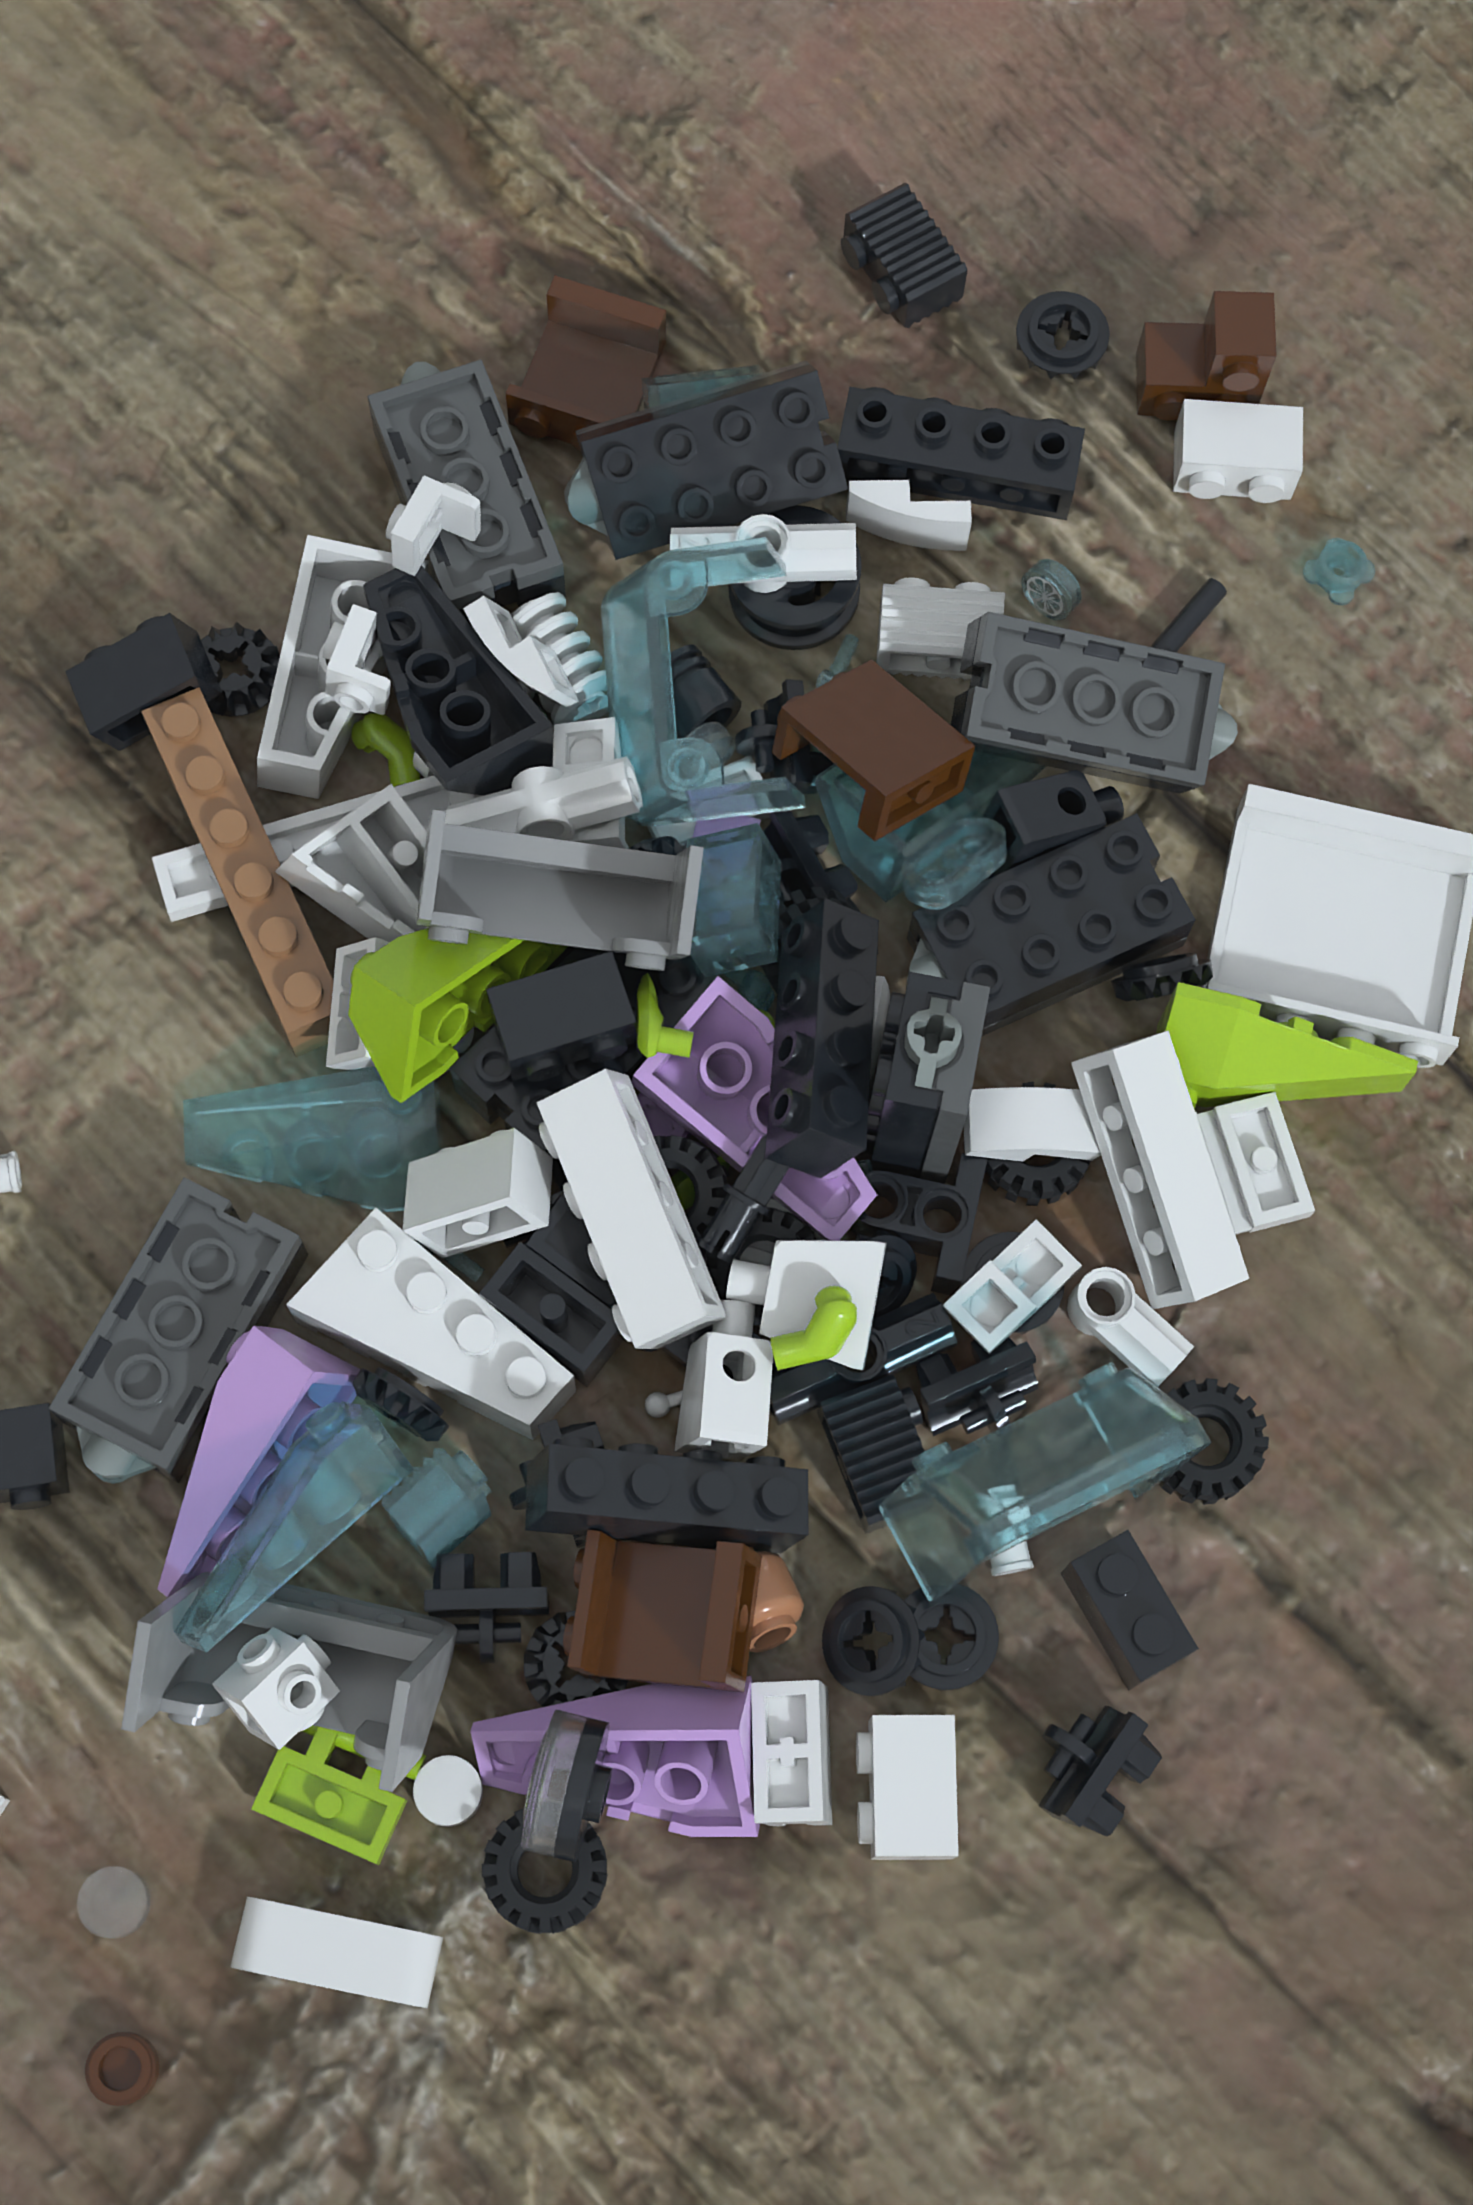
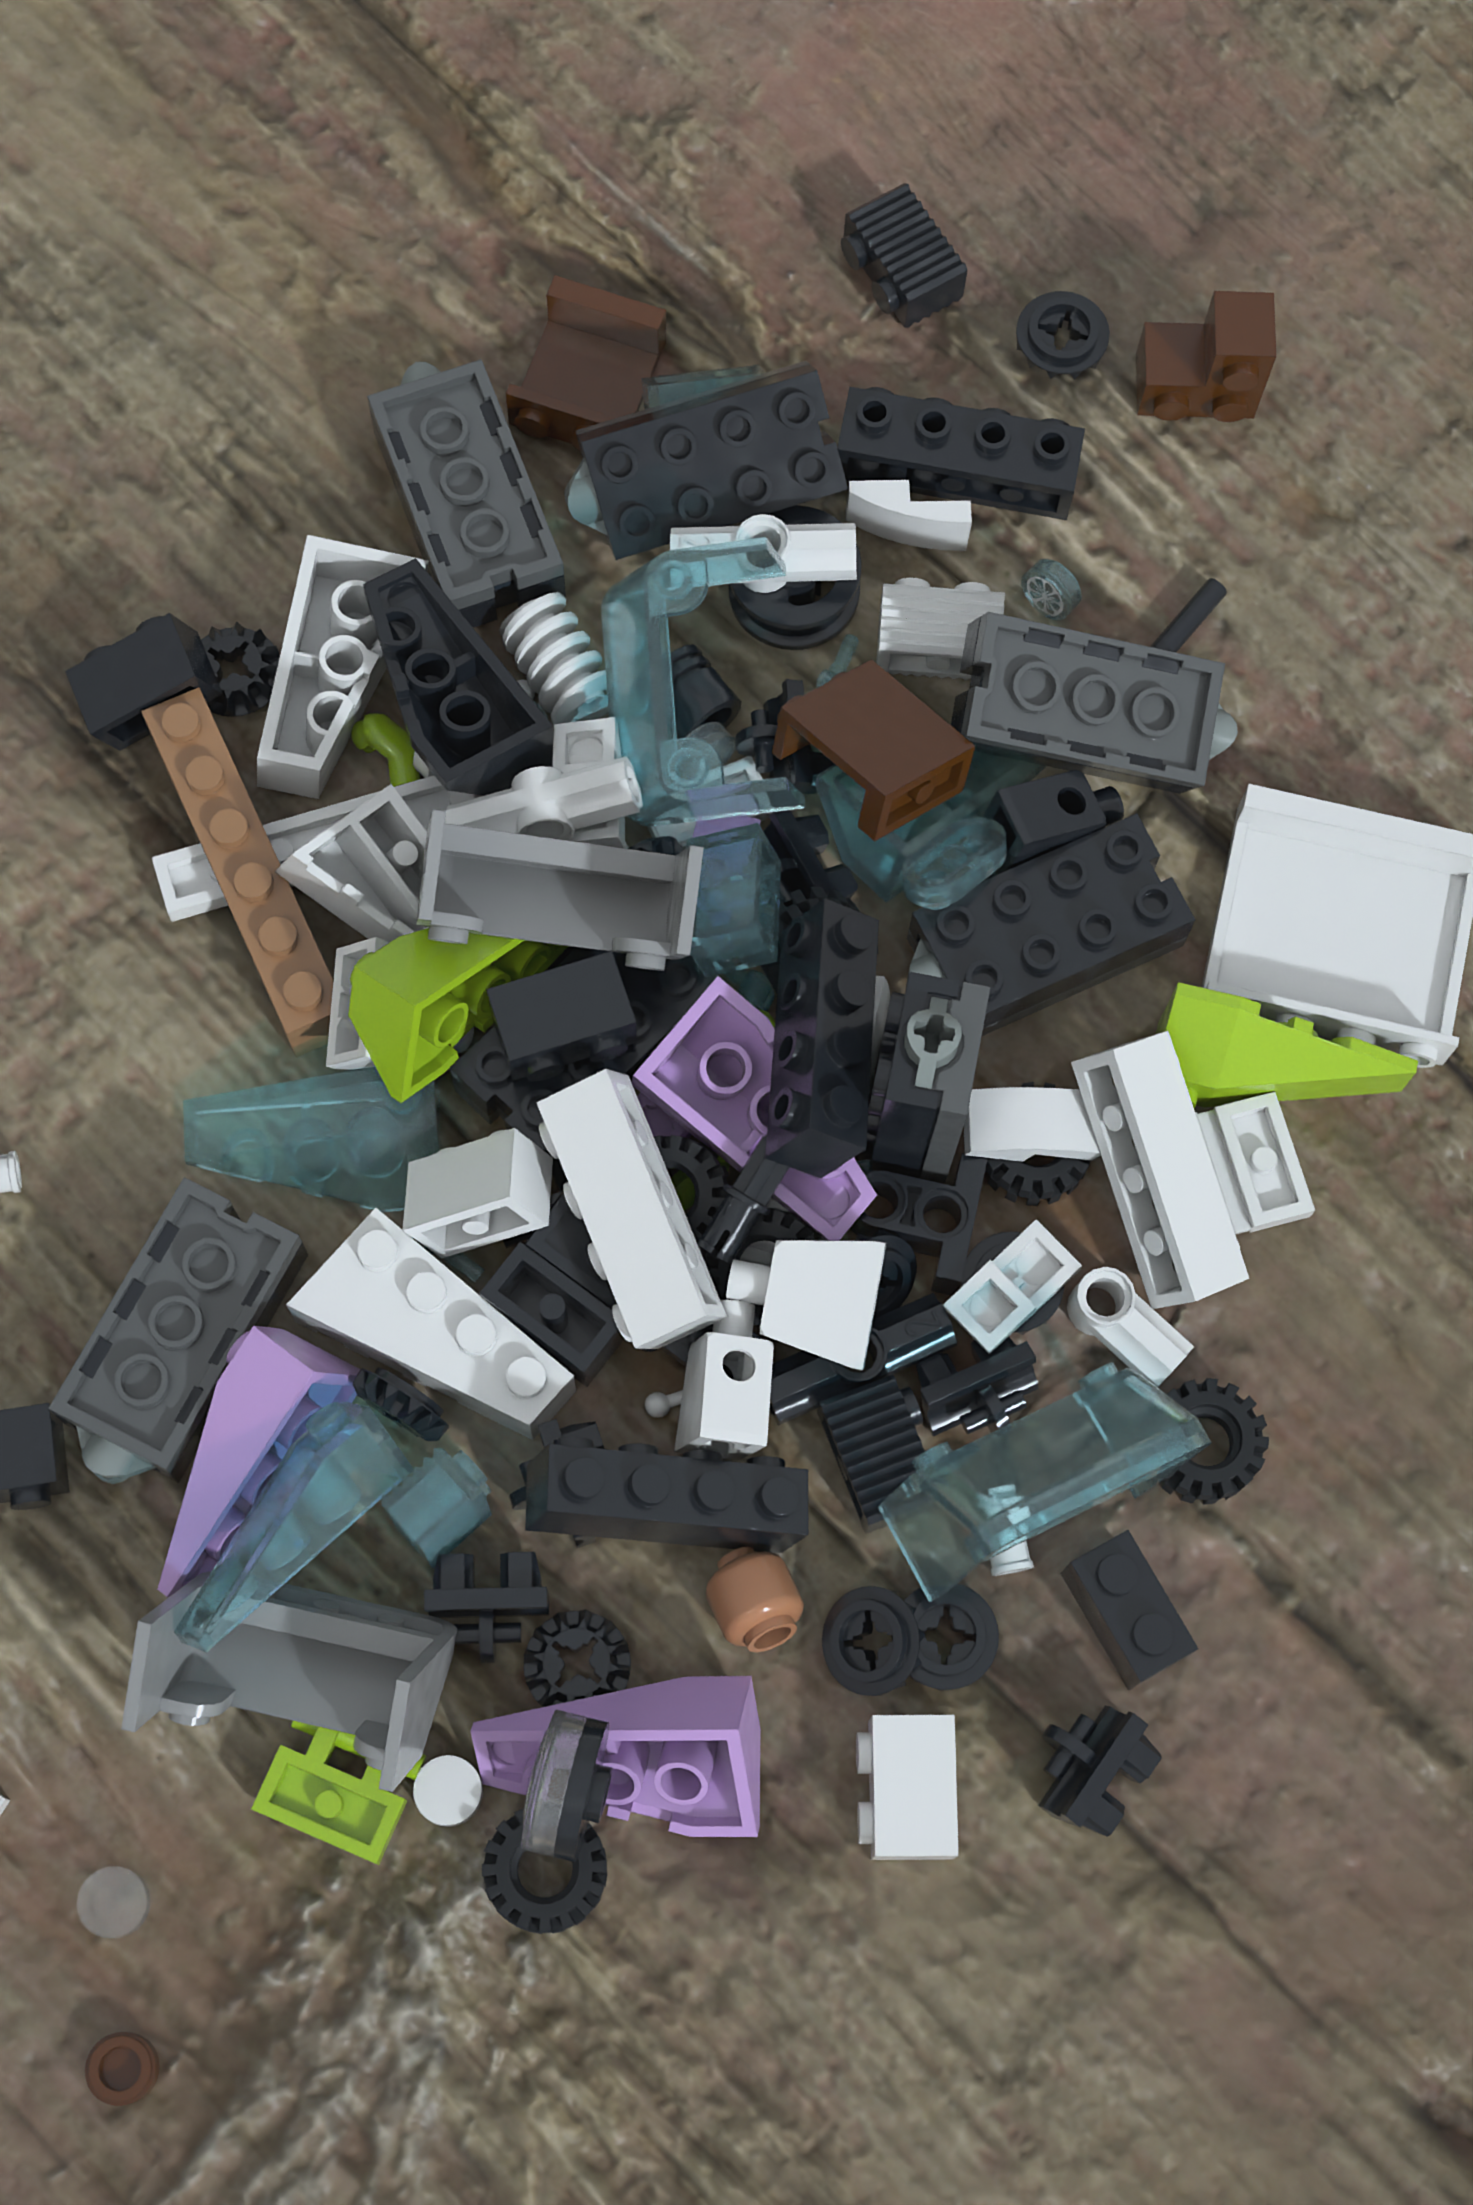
(278, 1685): white brick -> none
(336, 1952): white beam -> none
(348, 651): white bracket -> none
(429, 511): white bracket -> none
(525, 658): white slope -> none
(651, 1033): lime bar -> none
(663, 1613): reddish brown panel -> none
(791, 1753): white hinge -> none
(824, 1334): lime arm -> none
(1161, 975): black gear -> none
(1238, 450): white brick -> none
(1345, 556): clear light blue plate -> none

